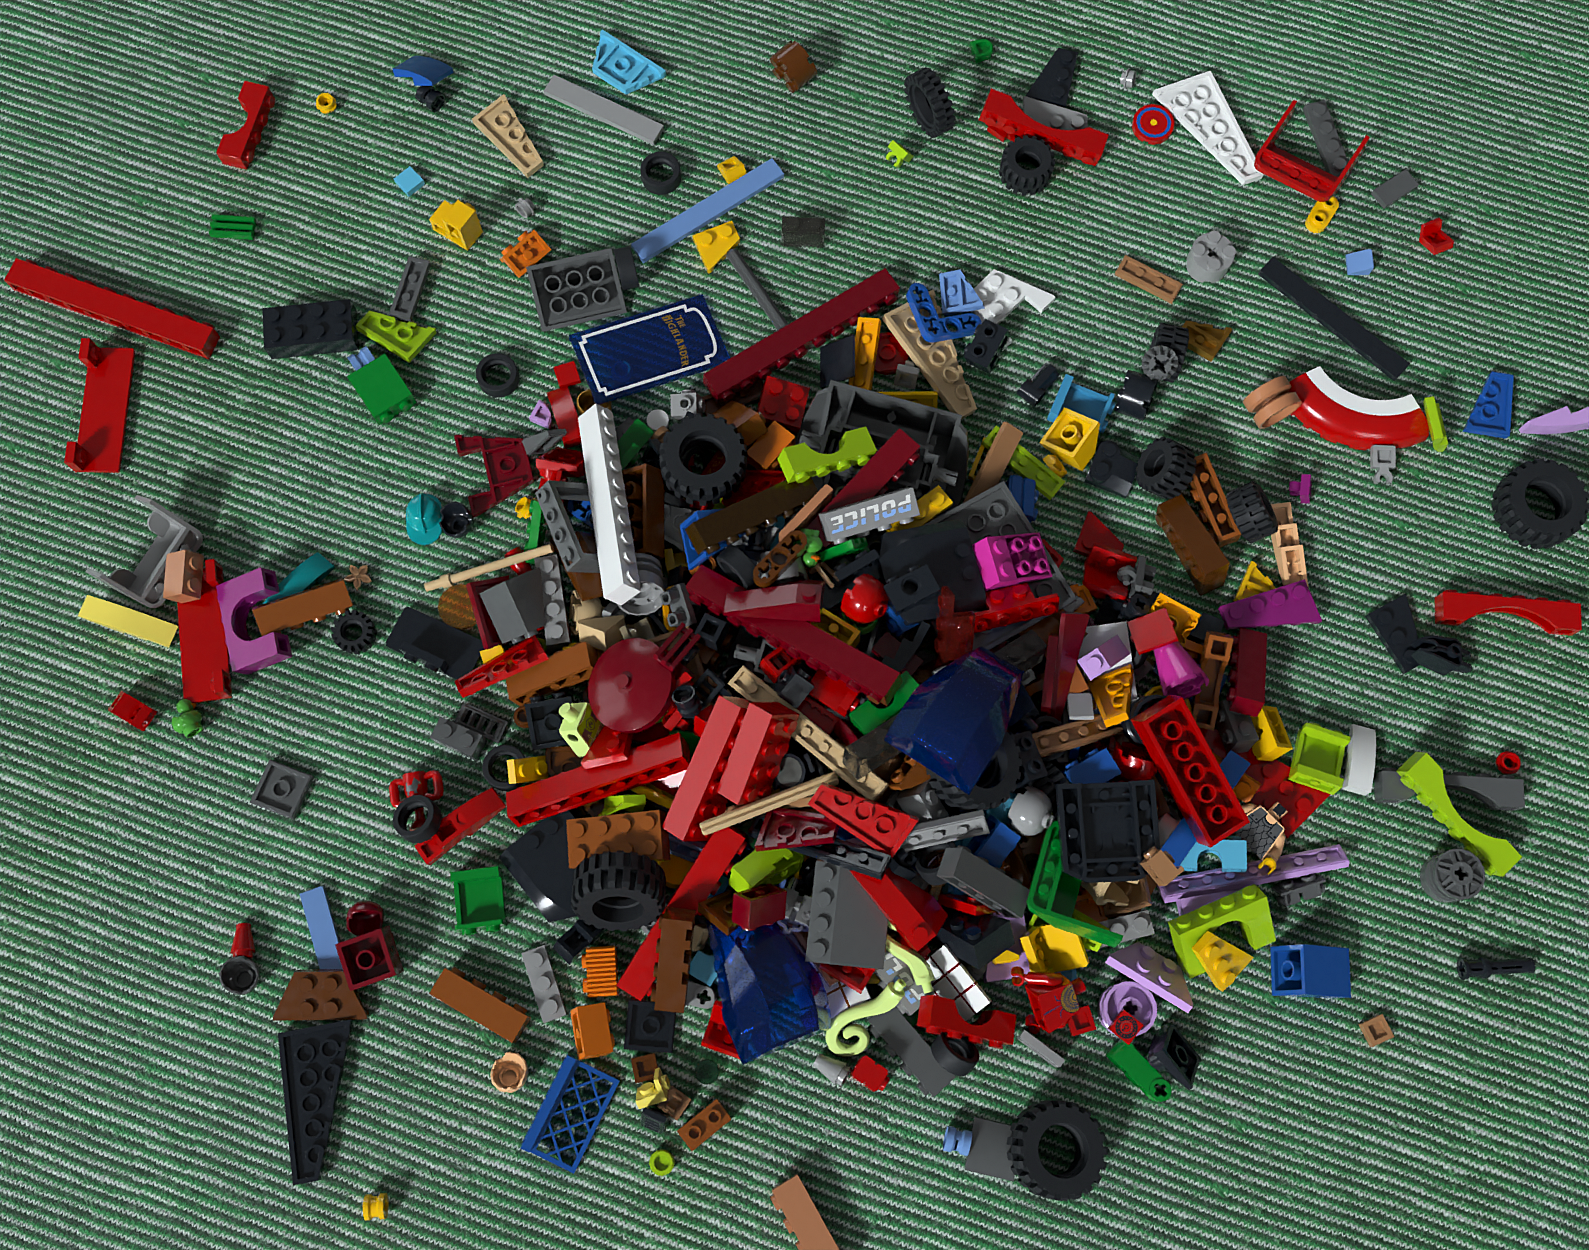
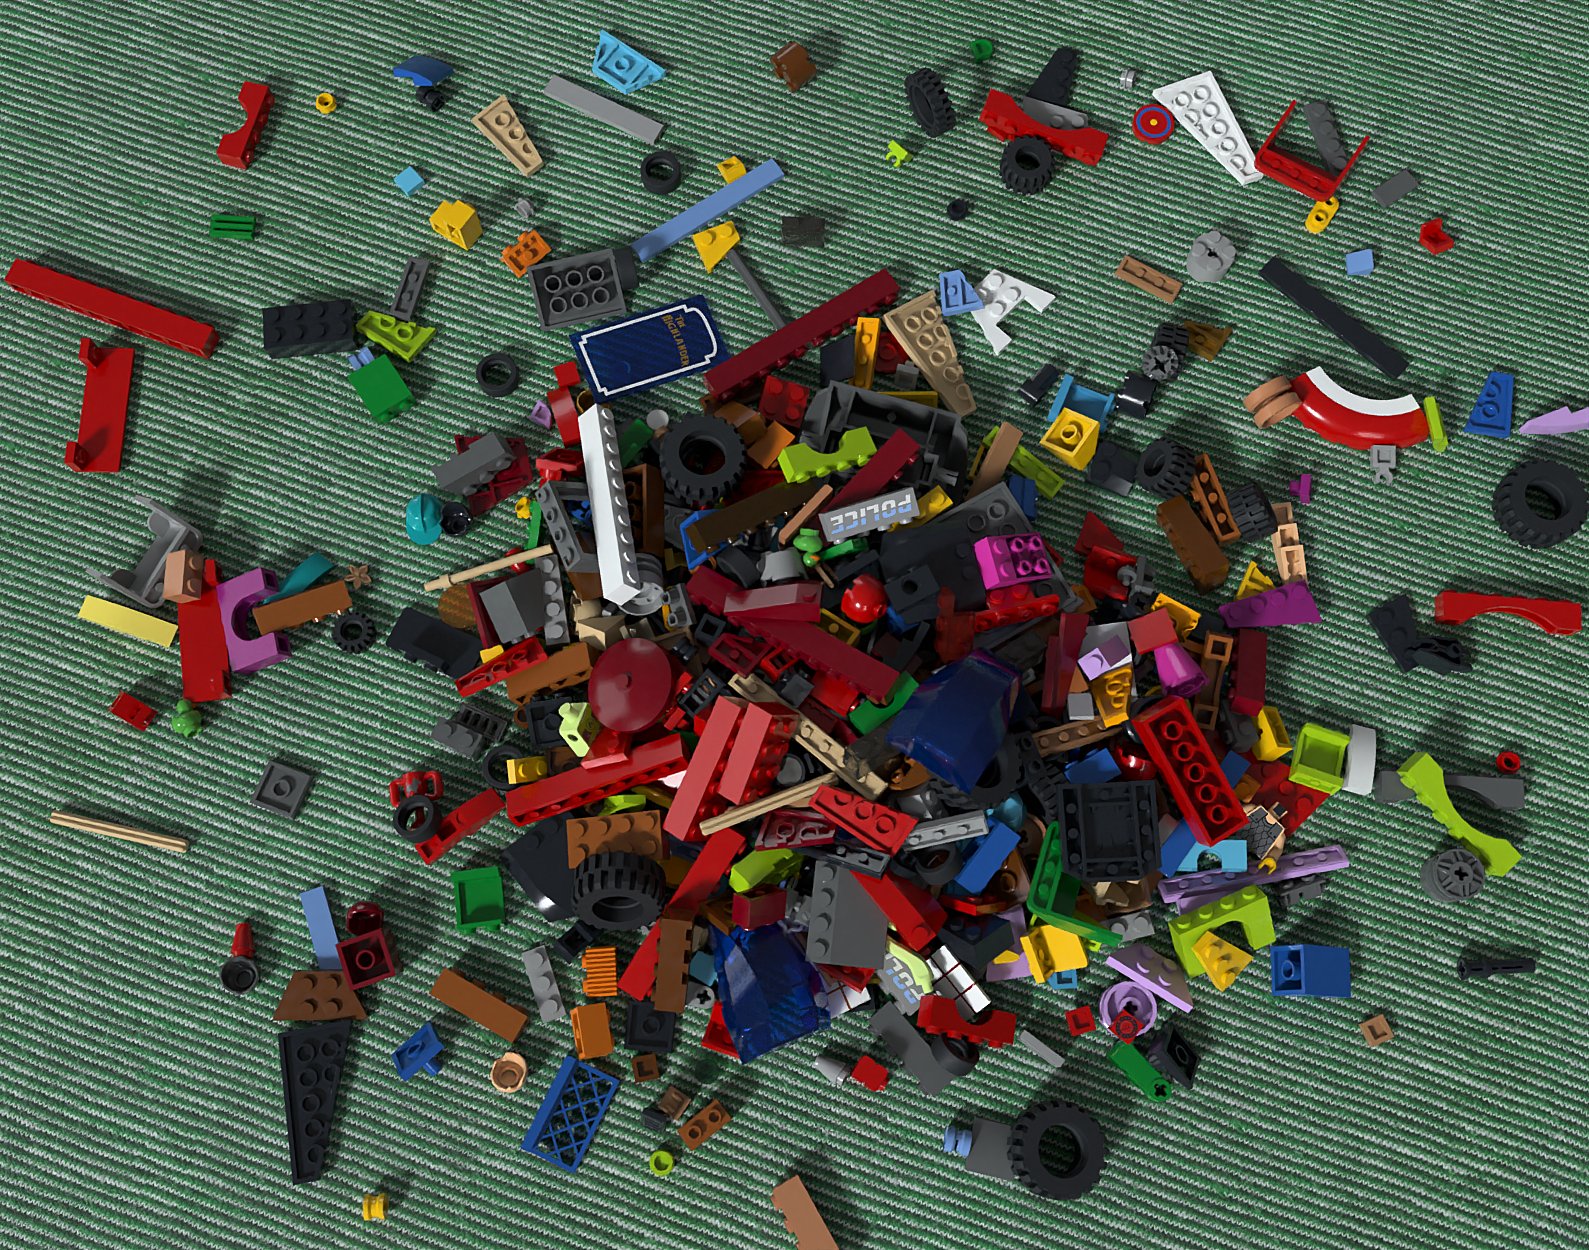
(119, 831): none -> tan axle
(419, 1053): none -> blue tile
(475, 466): none -> dark grey wedge
(542, 441): dark grey slope -> none
(653, 1093): light yellow bracket -> none
(686, 401): light grey brick -> none
(686, 701): black wheel -> none
(688, 633): dark red tile -> none
(739, 653): none -> dark red wing
(781, 548): reddish brown beam -> none
(882, 1003): yellowish green plant -> none
(938, 324): blue beam -> none
(957, 210): none -> black plate
(983, 882): dark grey brick -> none
(986, 345): black brick -> none
(1030, 812): light grey cylinder -> none
(1050, 997): red torso -> none
(1055, 465): yellow tile -> none
(1160, 866): medium nougat brick -> none

